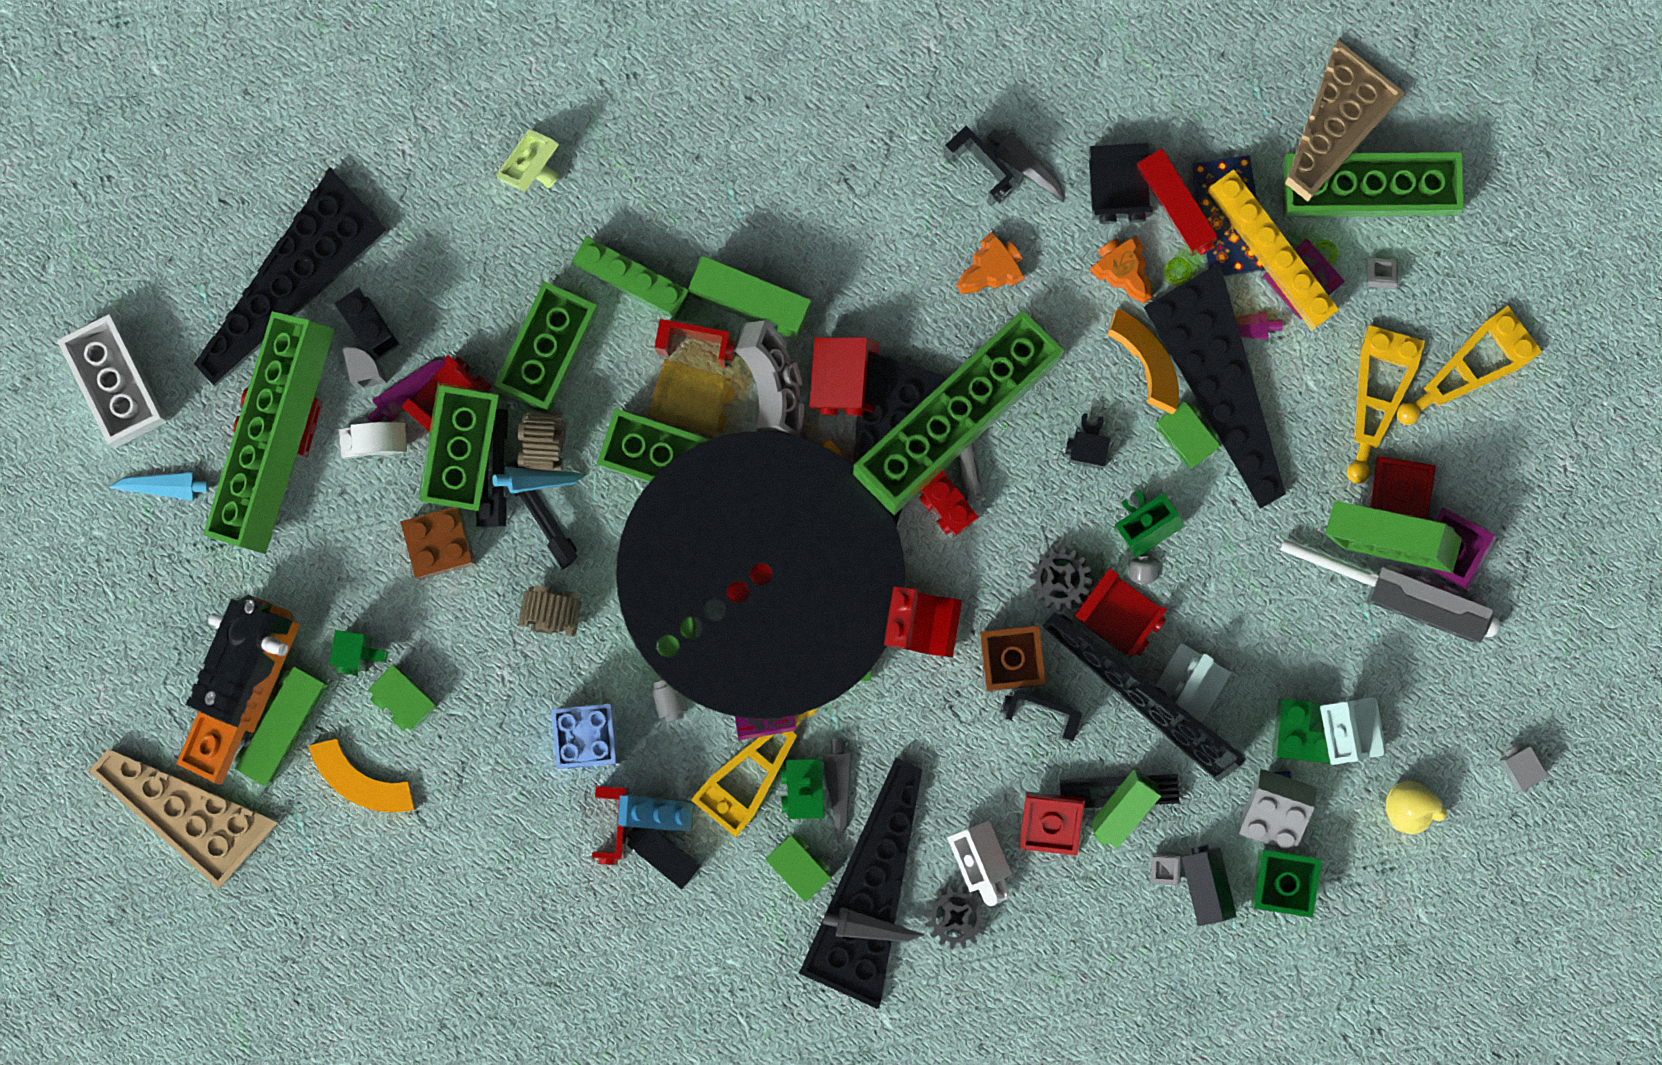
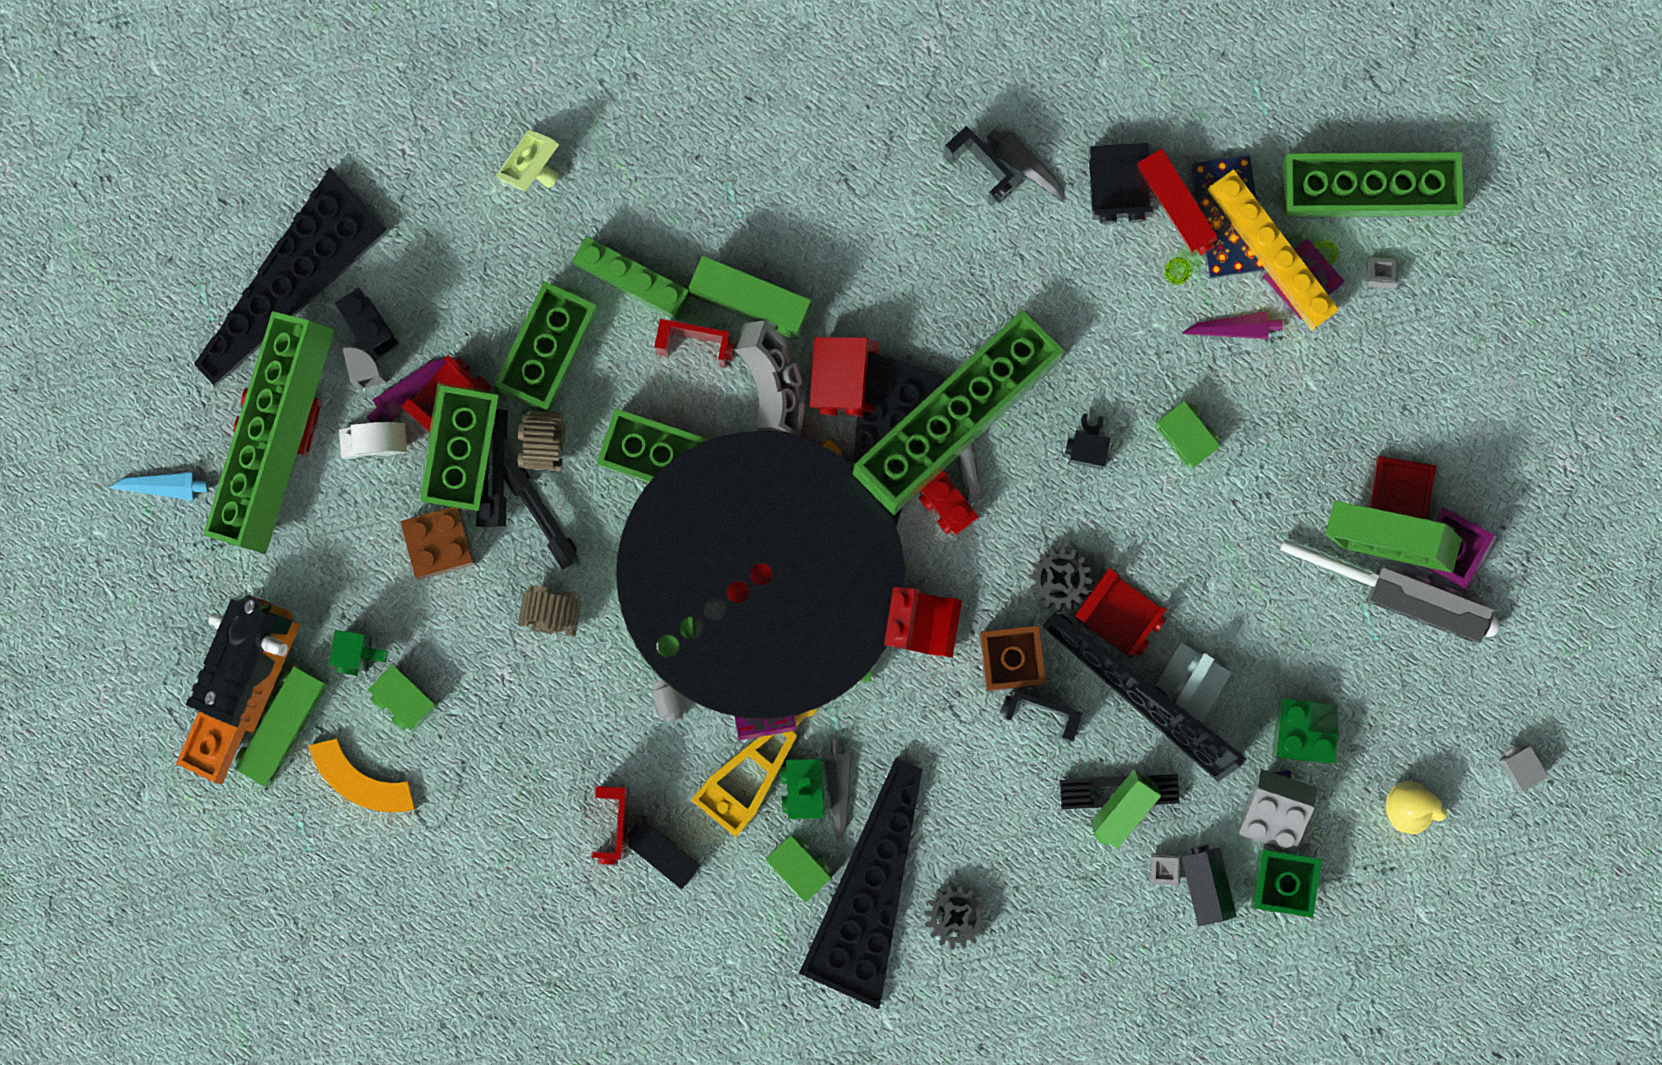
(112, 381): white brick -> none
(198, 824): tan wing -> none
(528, 479): medium azure bar -> none
(585, 736): light blue brick -> none
(655, 813): dark azure plate -> none
(691, 397): clear yellow panel -> none
(862, 926): dark grey bar -> none
(982, 862): white brick -> none
(992, 266): orange rock -> none
(1051, 823): red tile -> none
(1124, 268): orange rock -> none
(1143, 570): light grey piece -> none
(1149, 523): green brick -> none
(1160, 372): light orange tile -> none
(1207, 348): black wing -> none
(1344, 112): tan wing -> none
(1353, 730): light aqua panel -> none
(1390, 348): yellow plate -> none
(1509, 336): yellow plate -> none

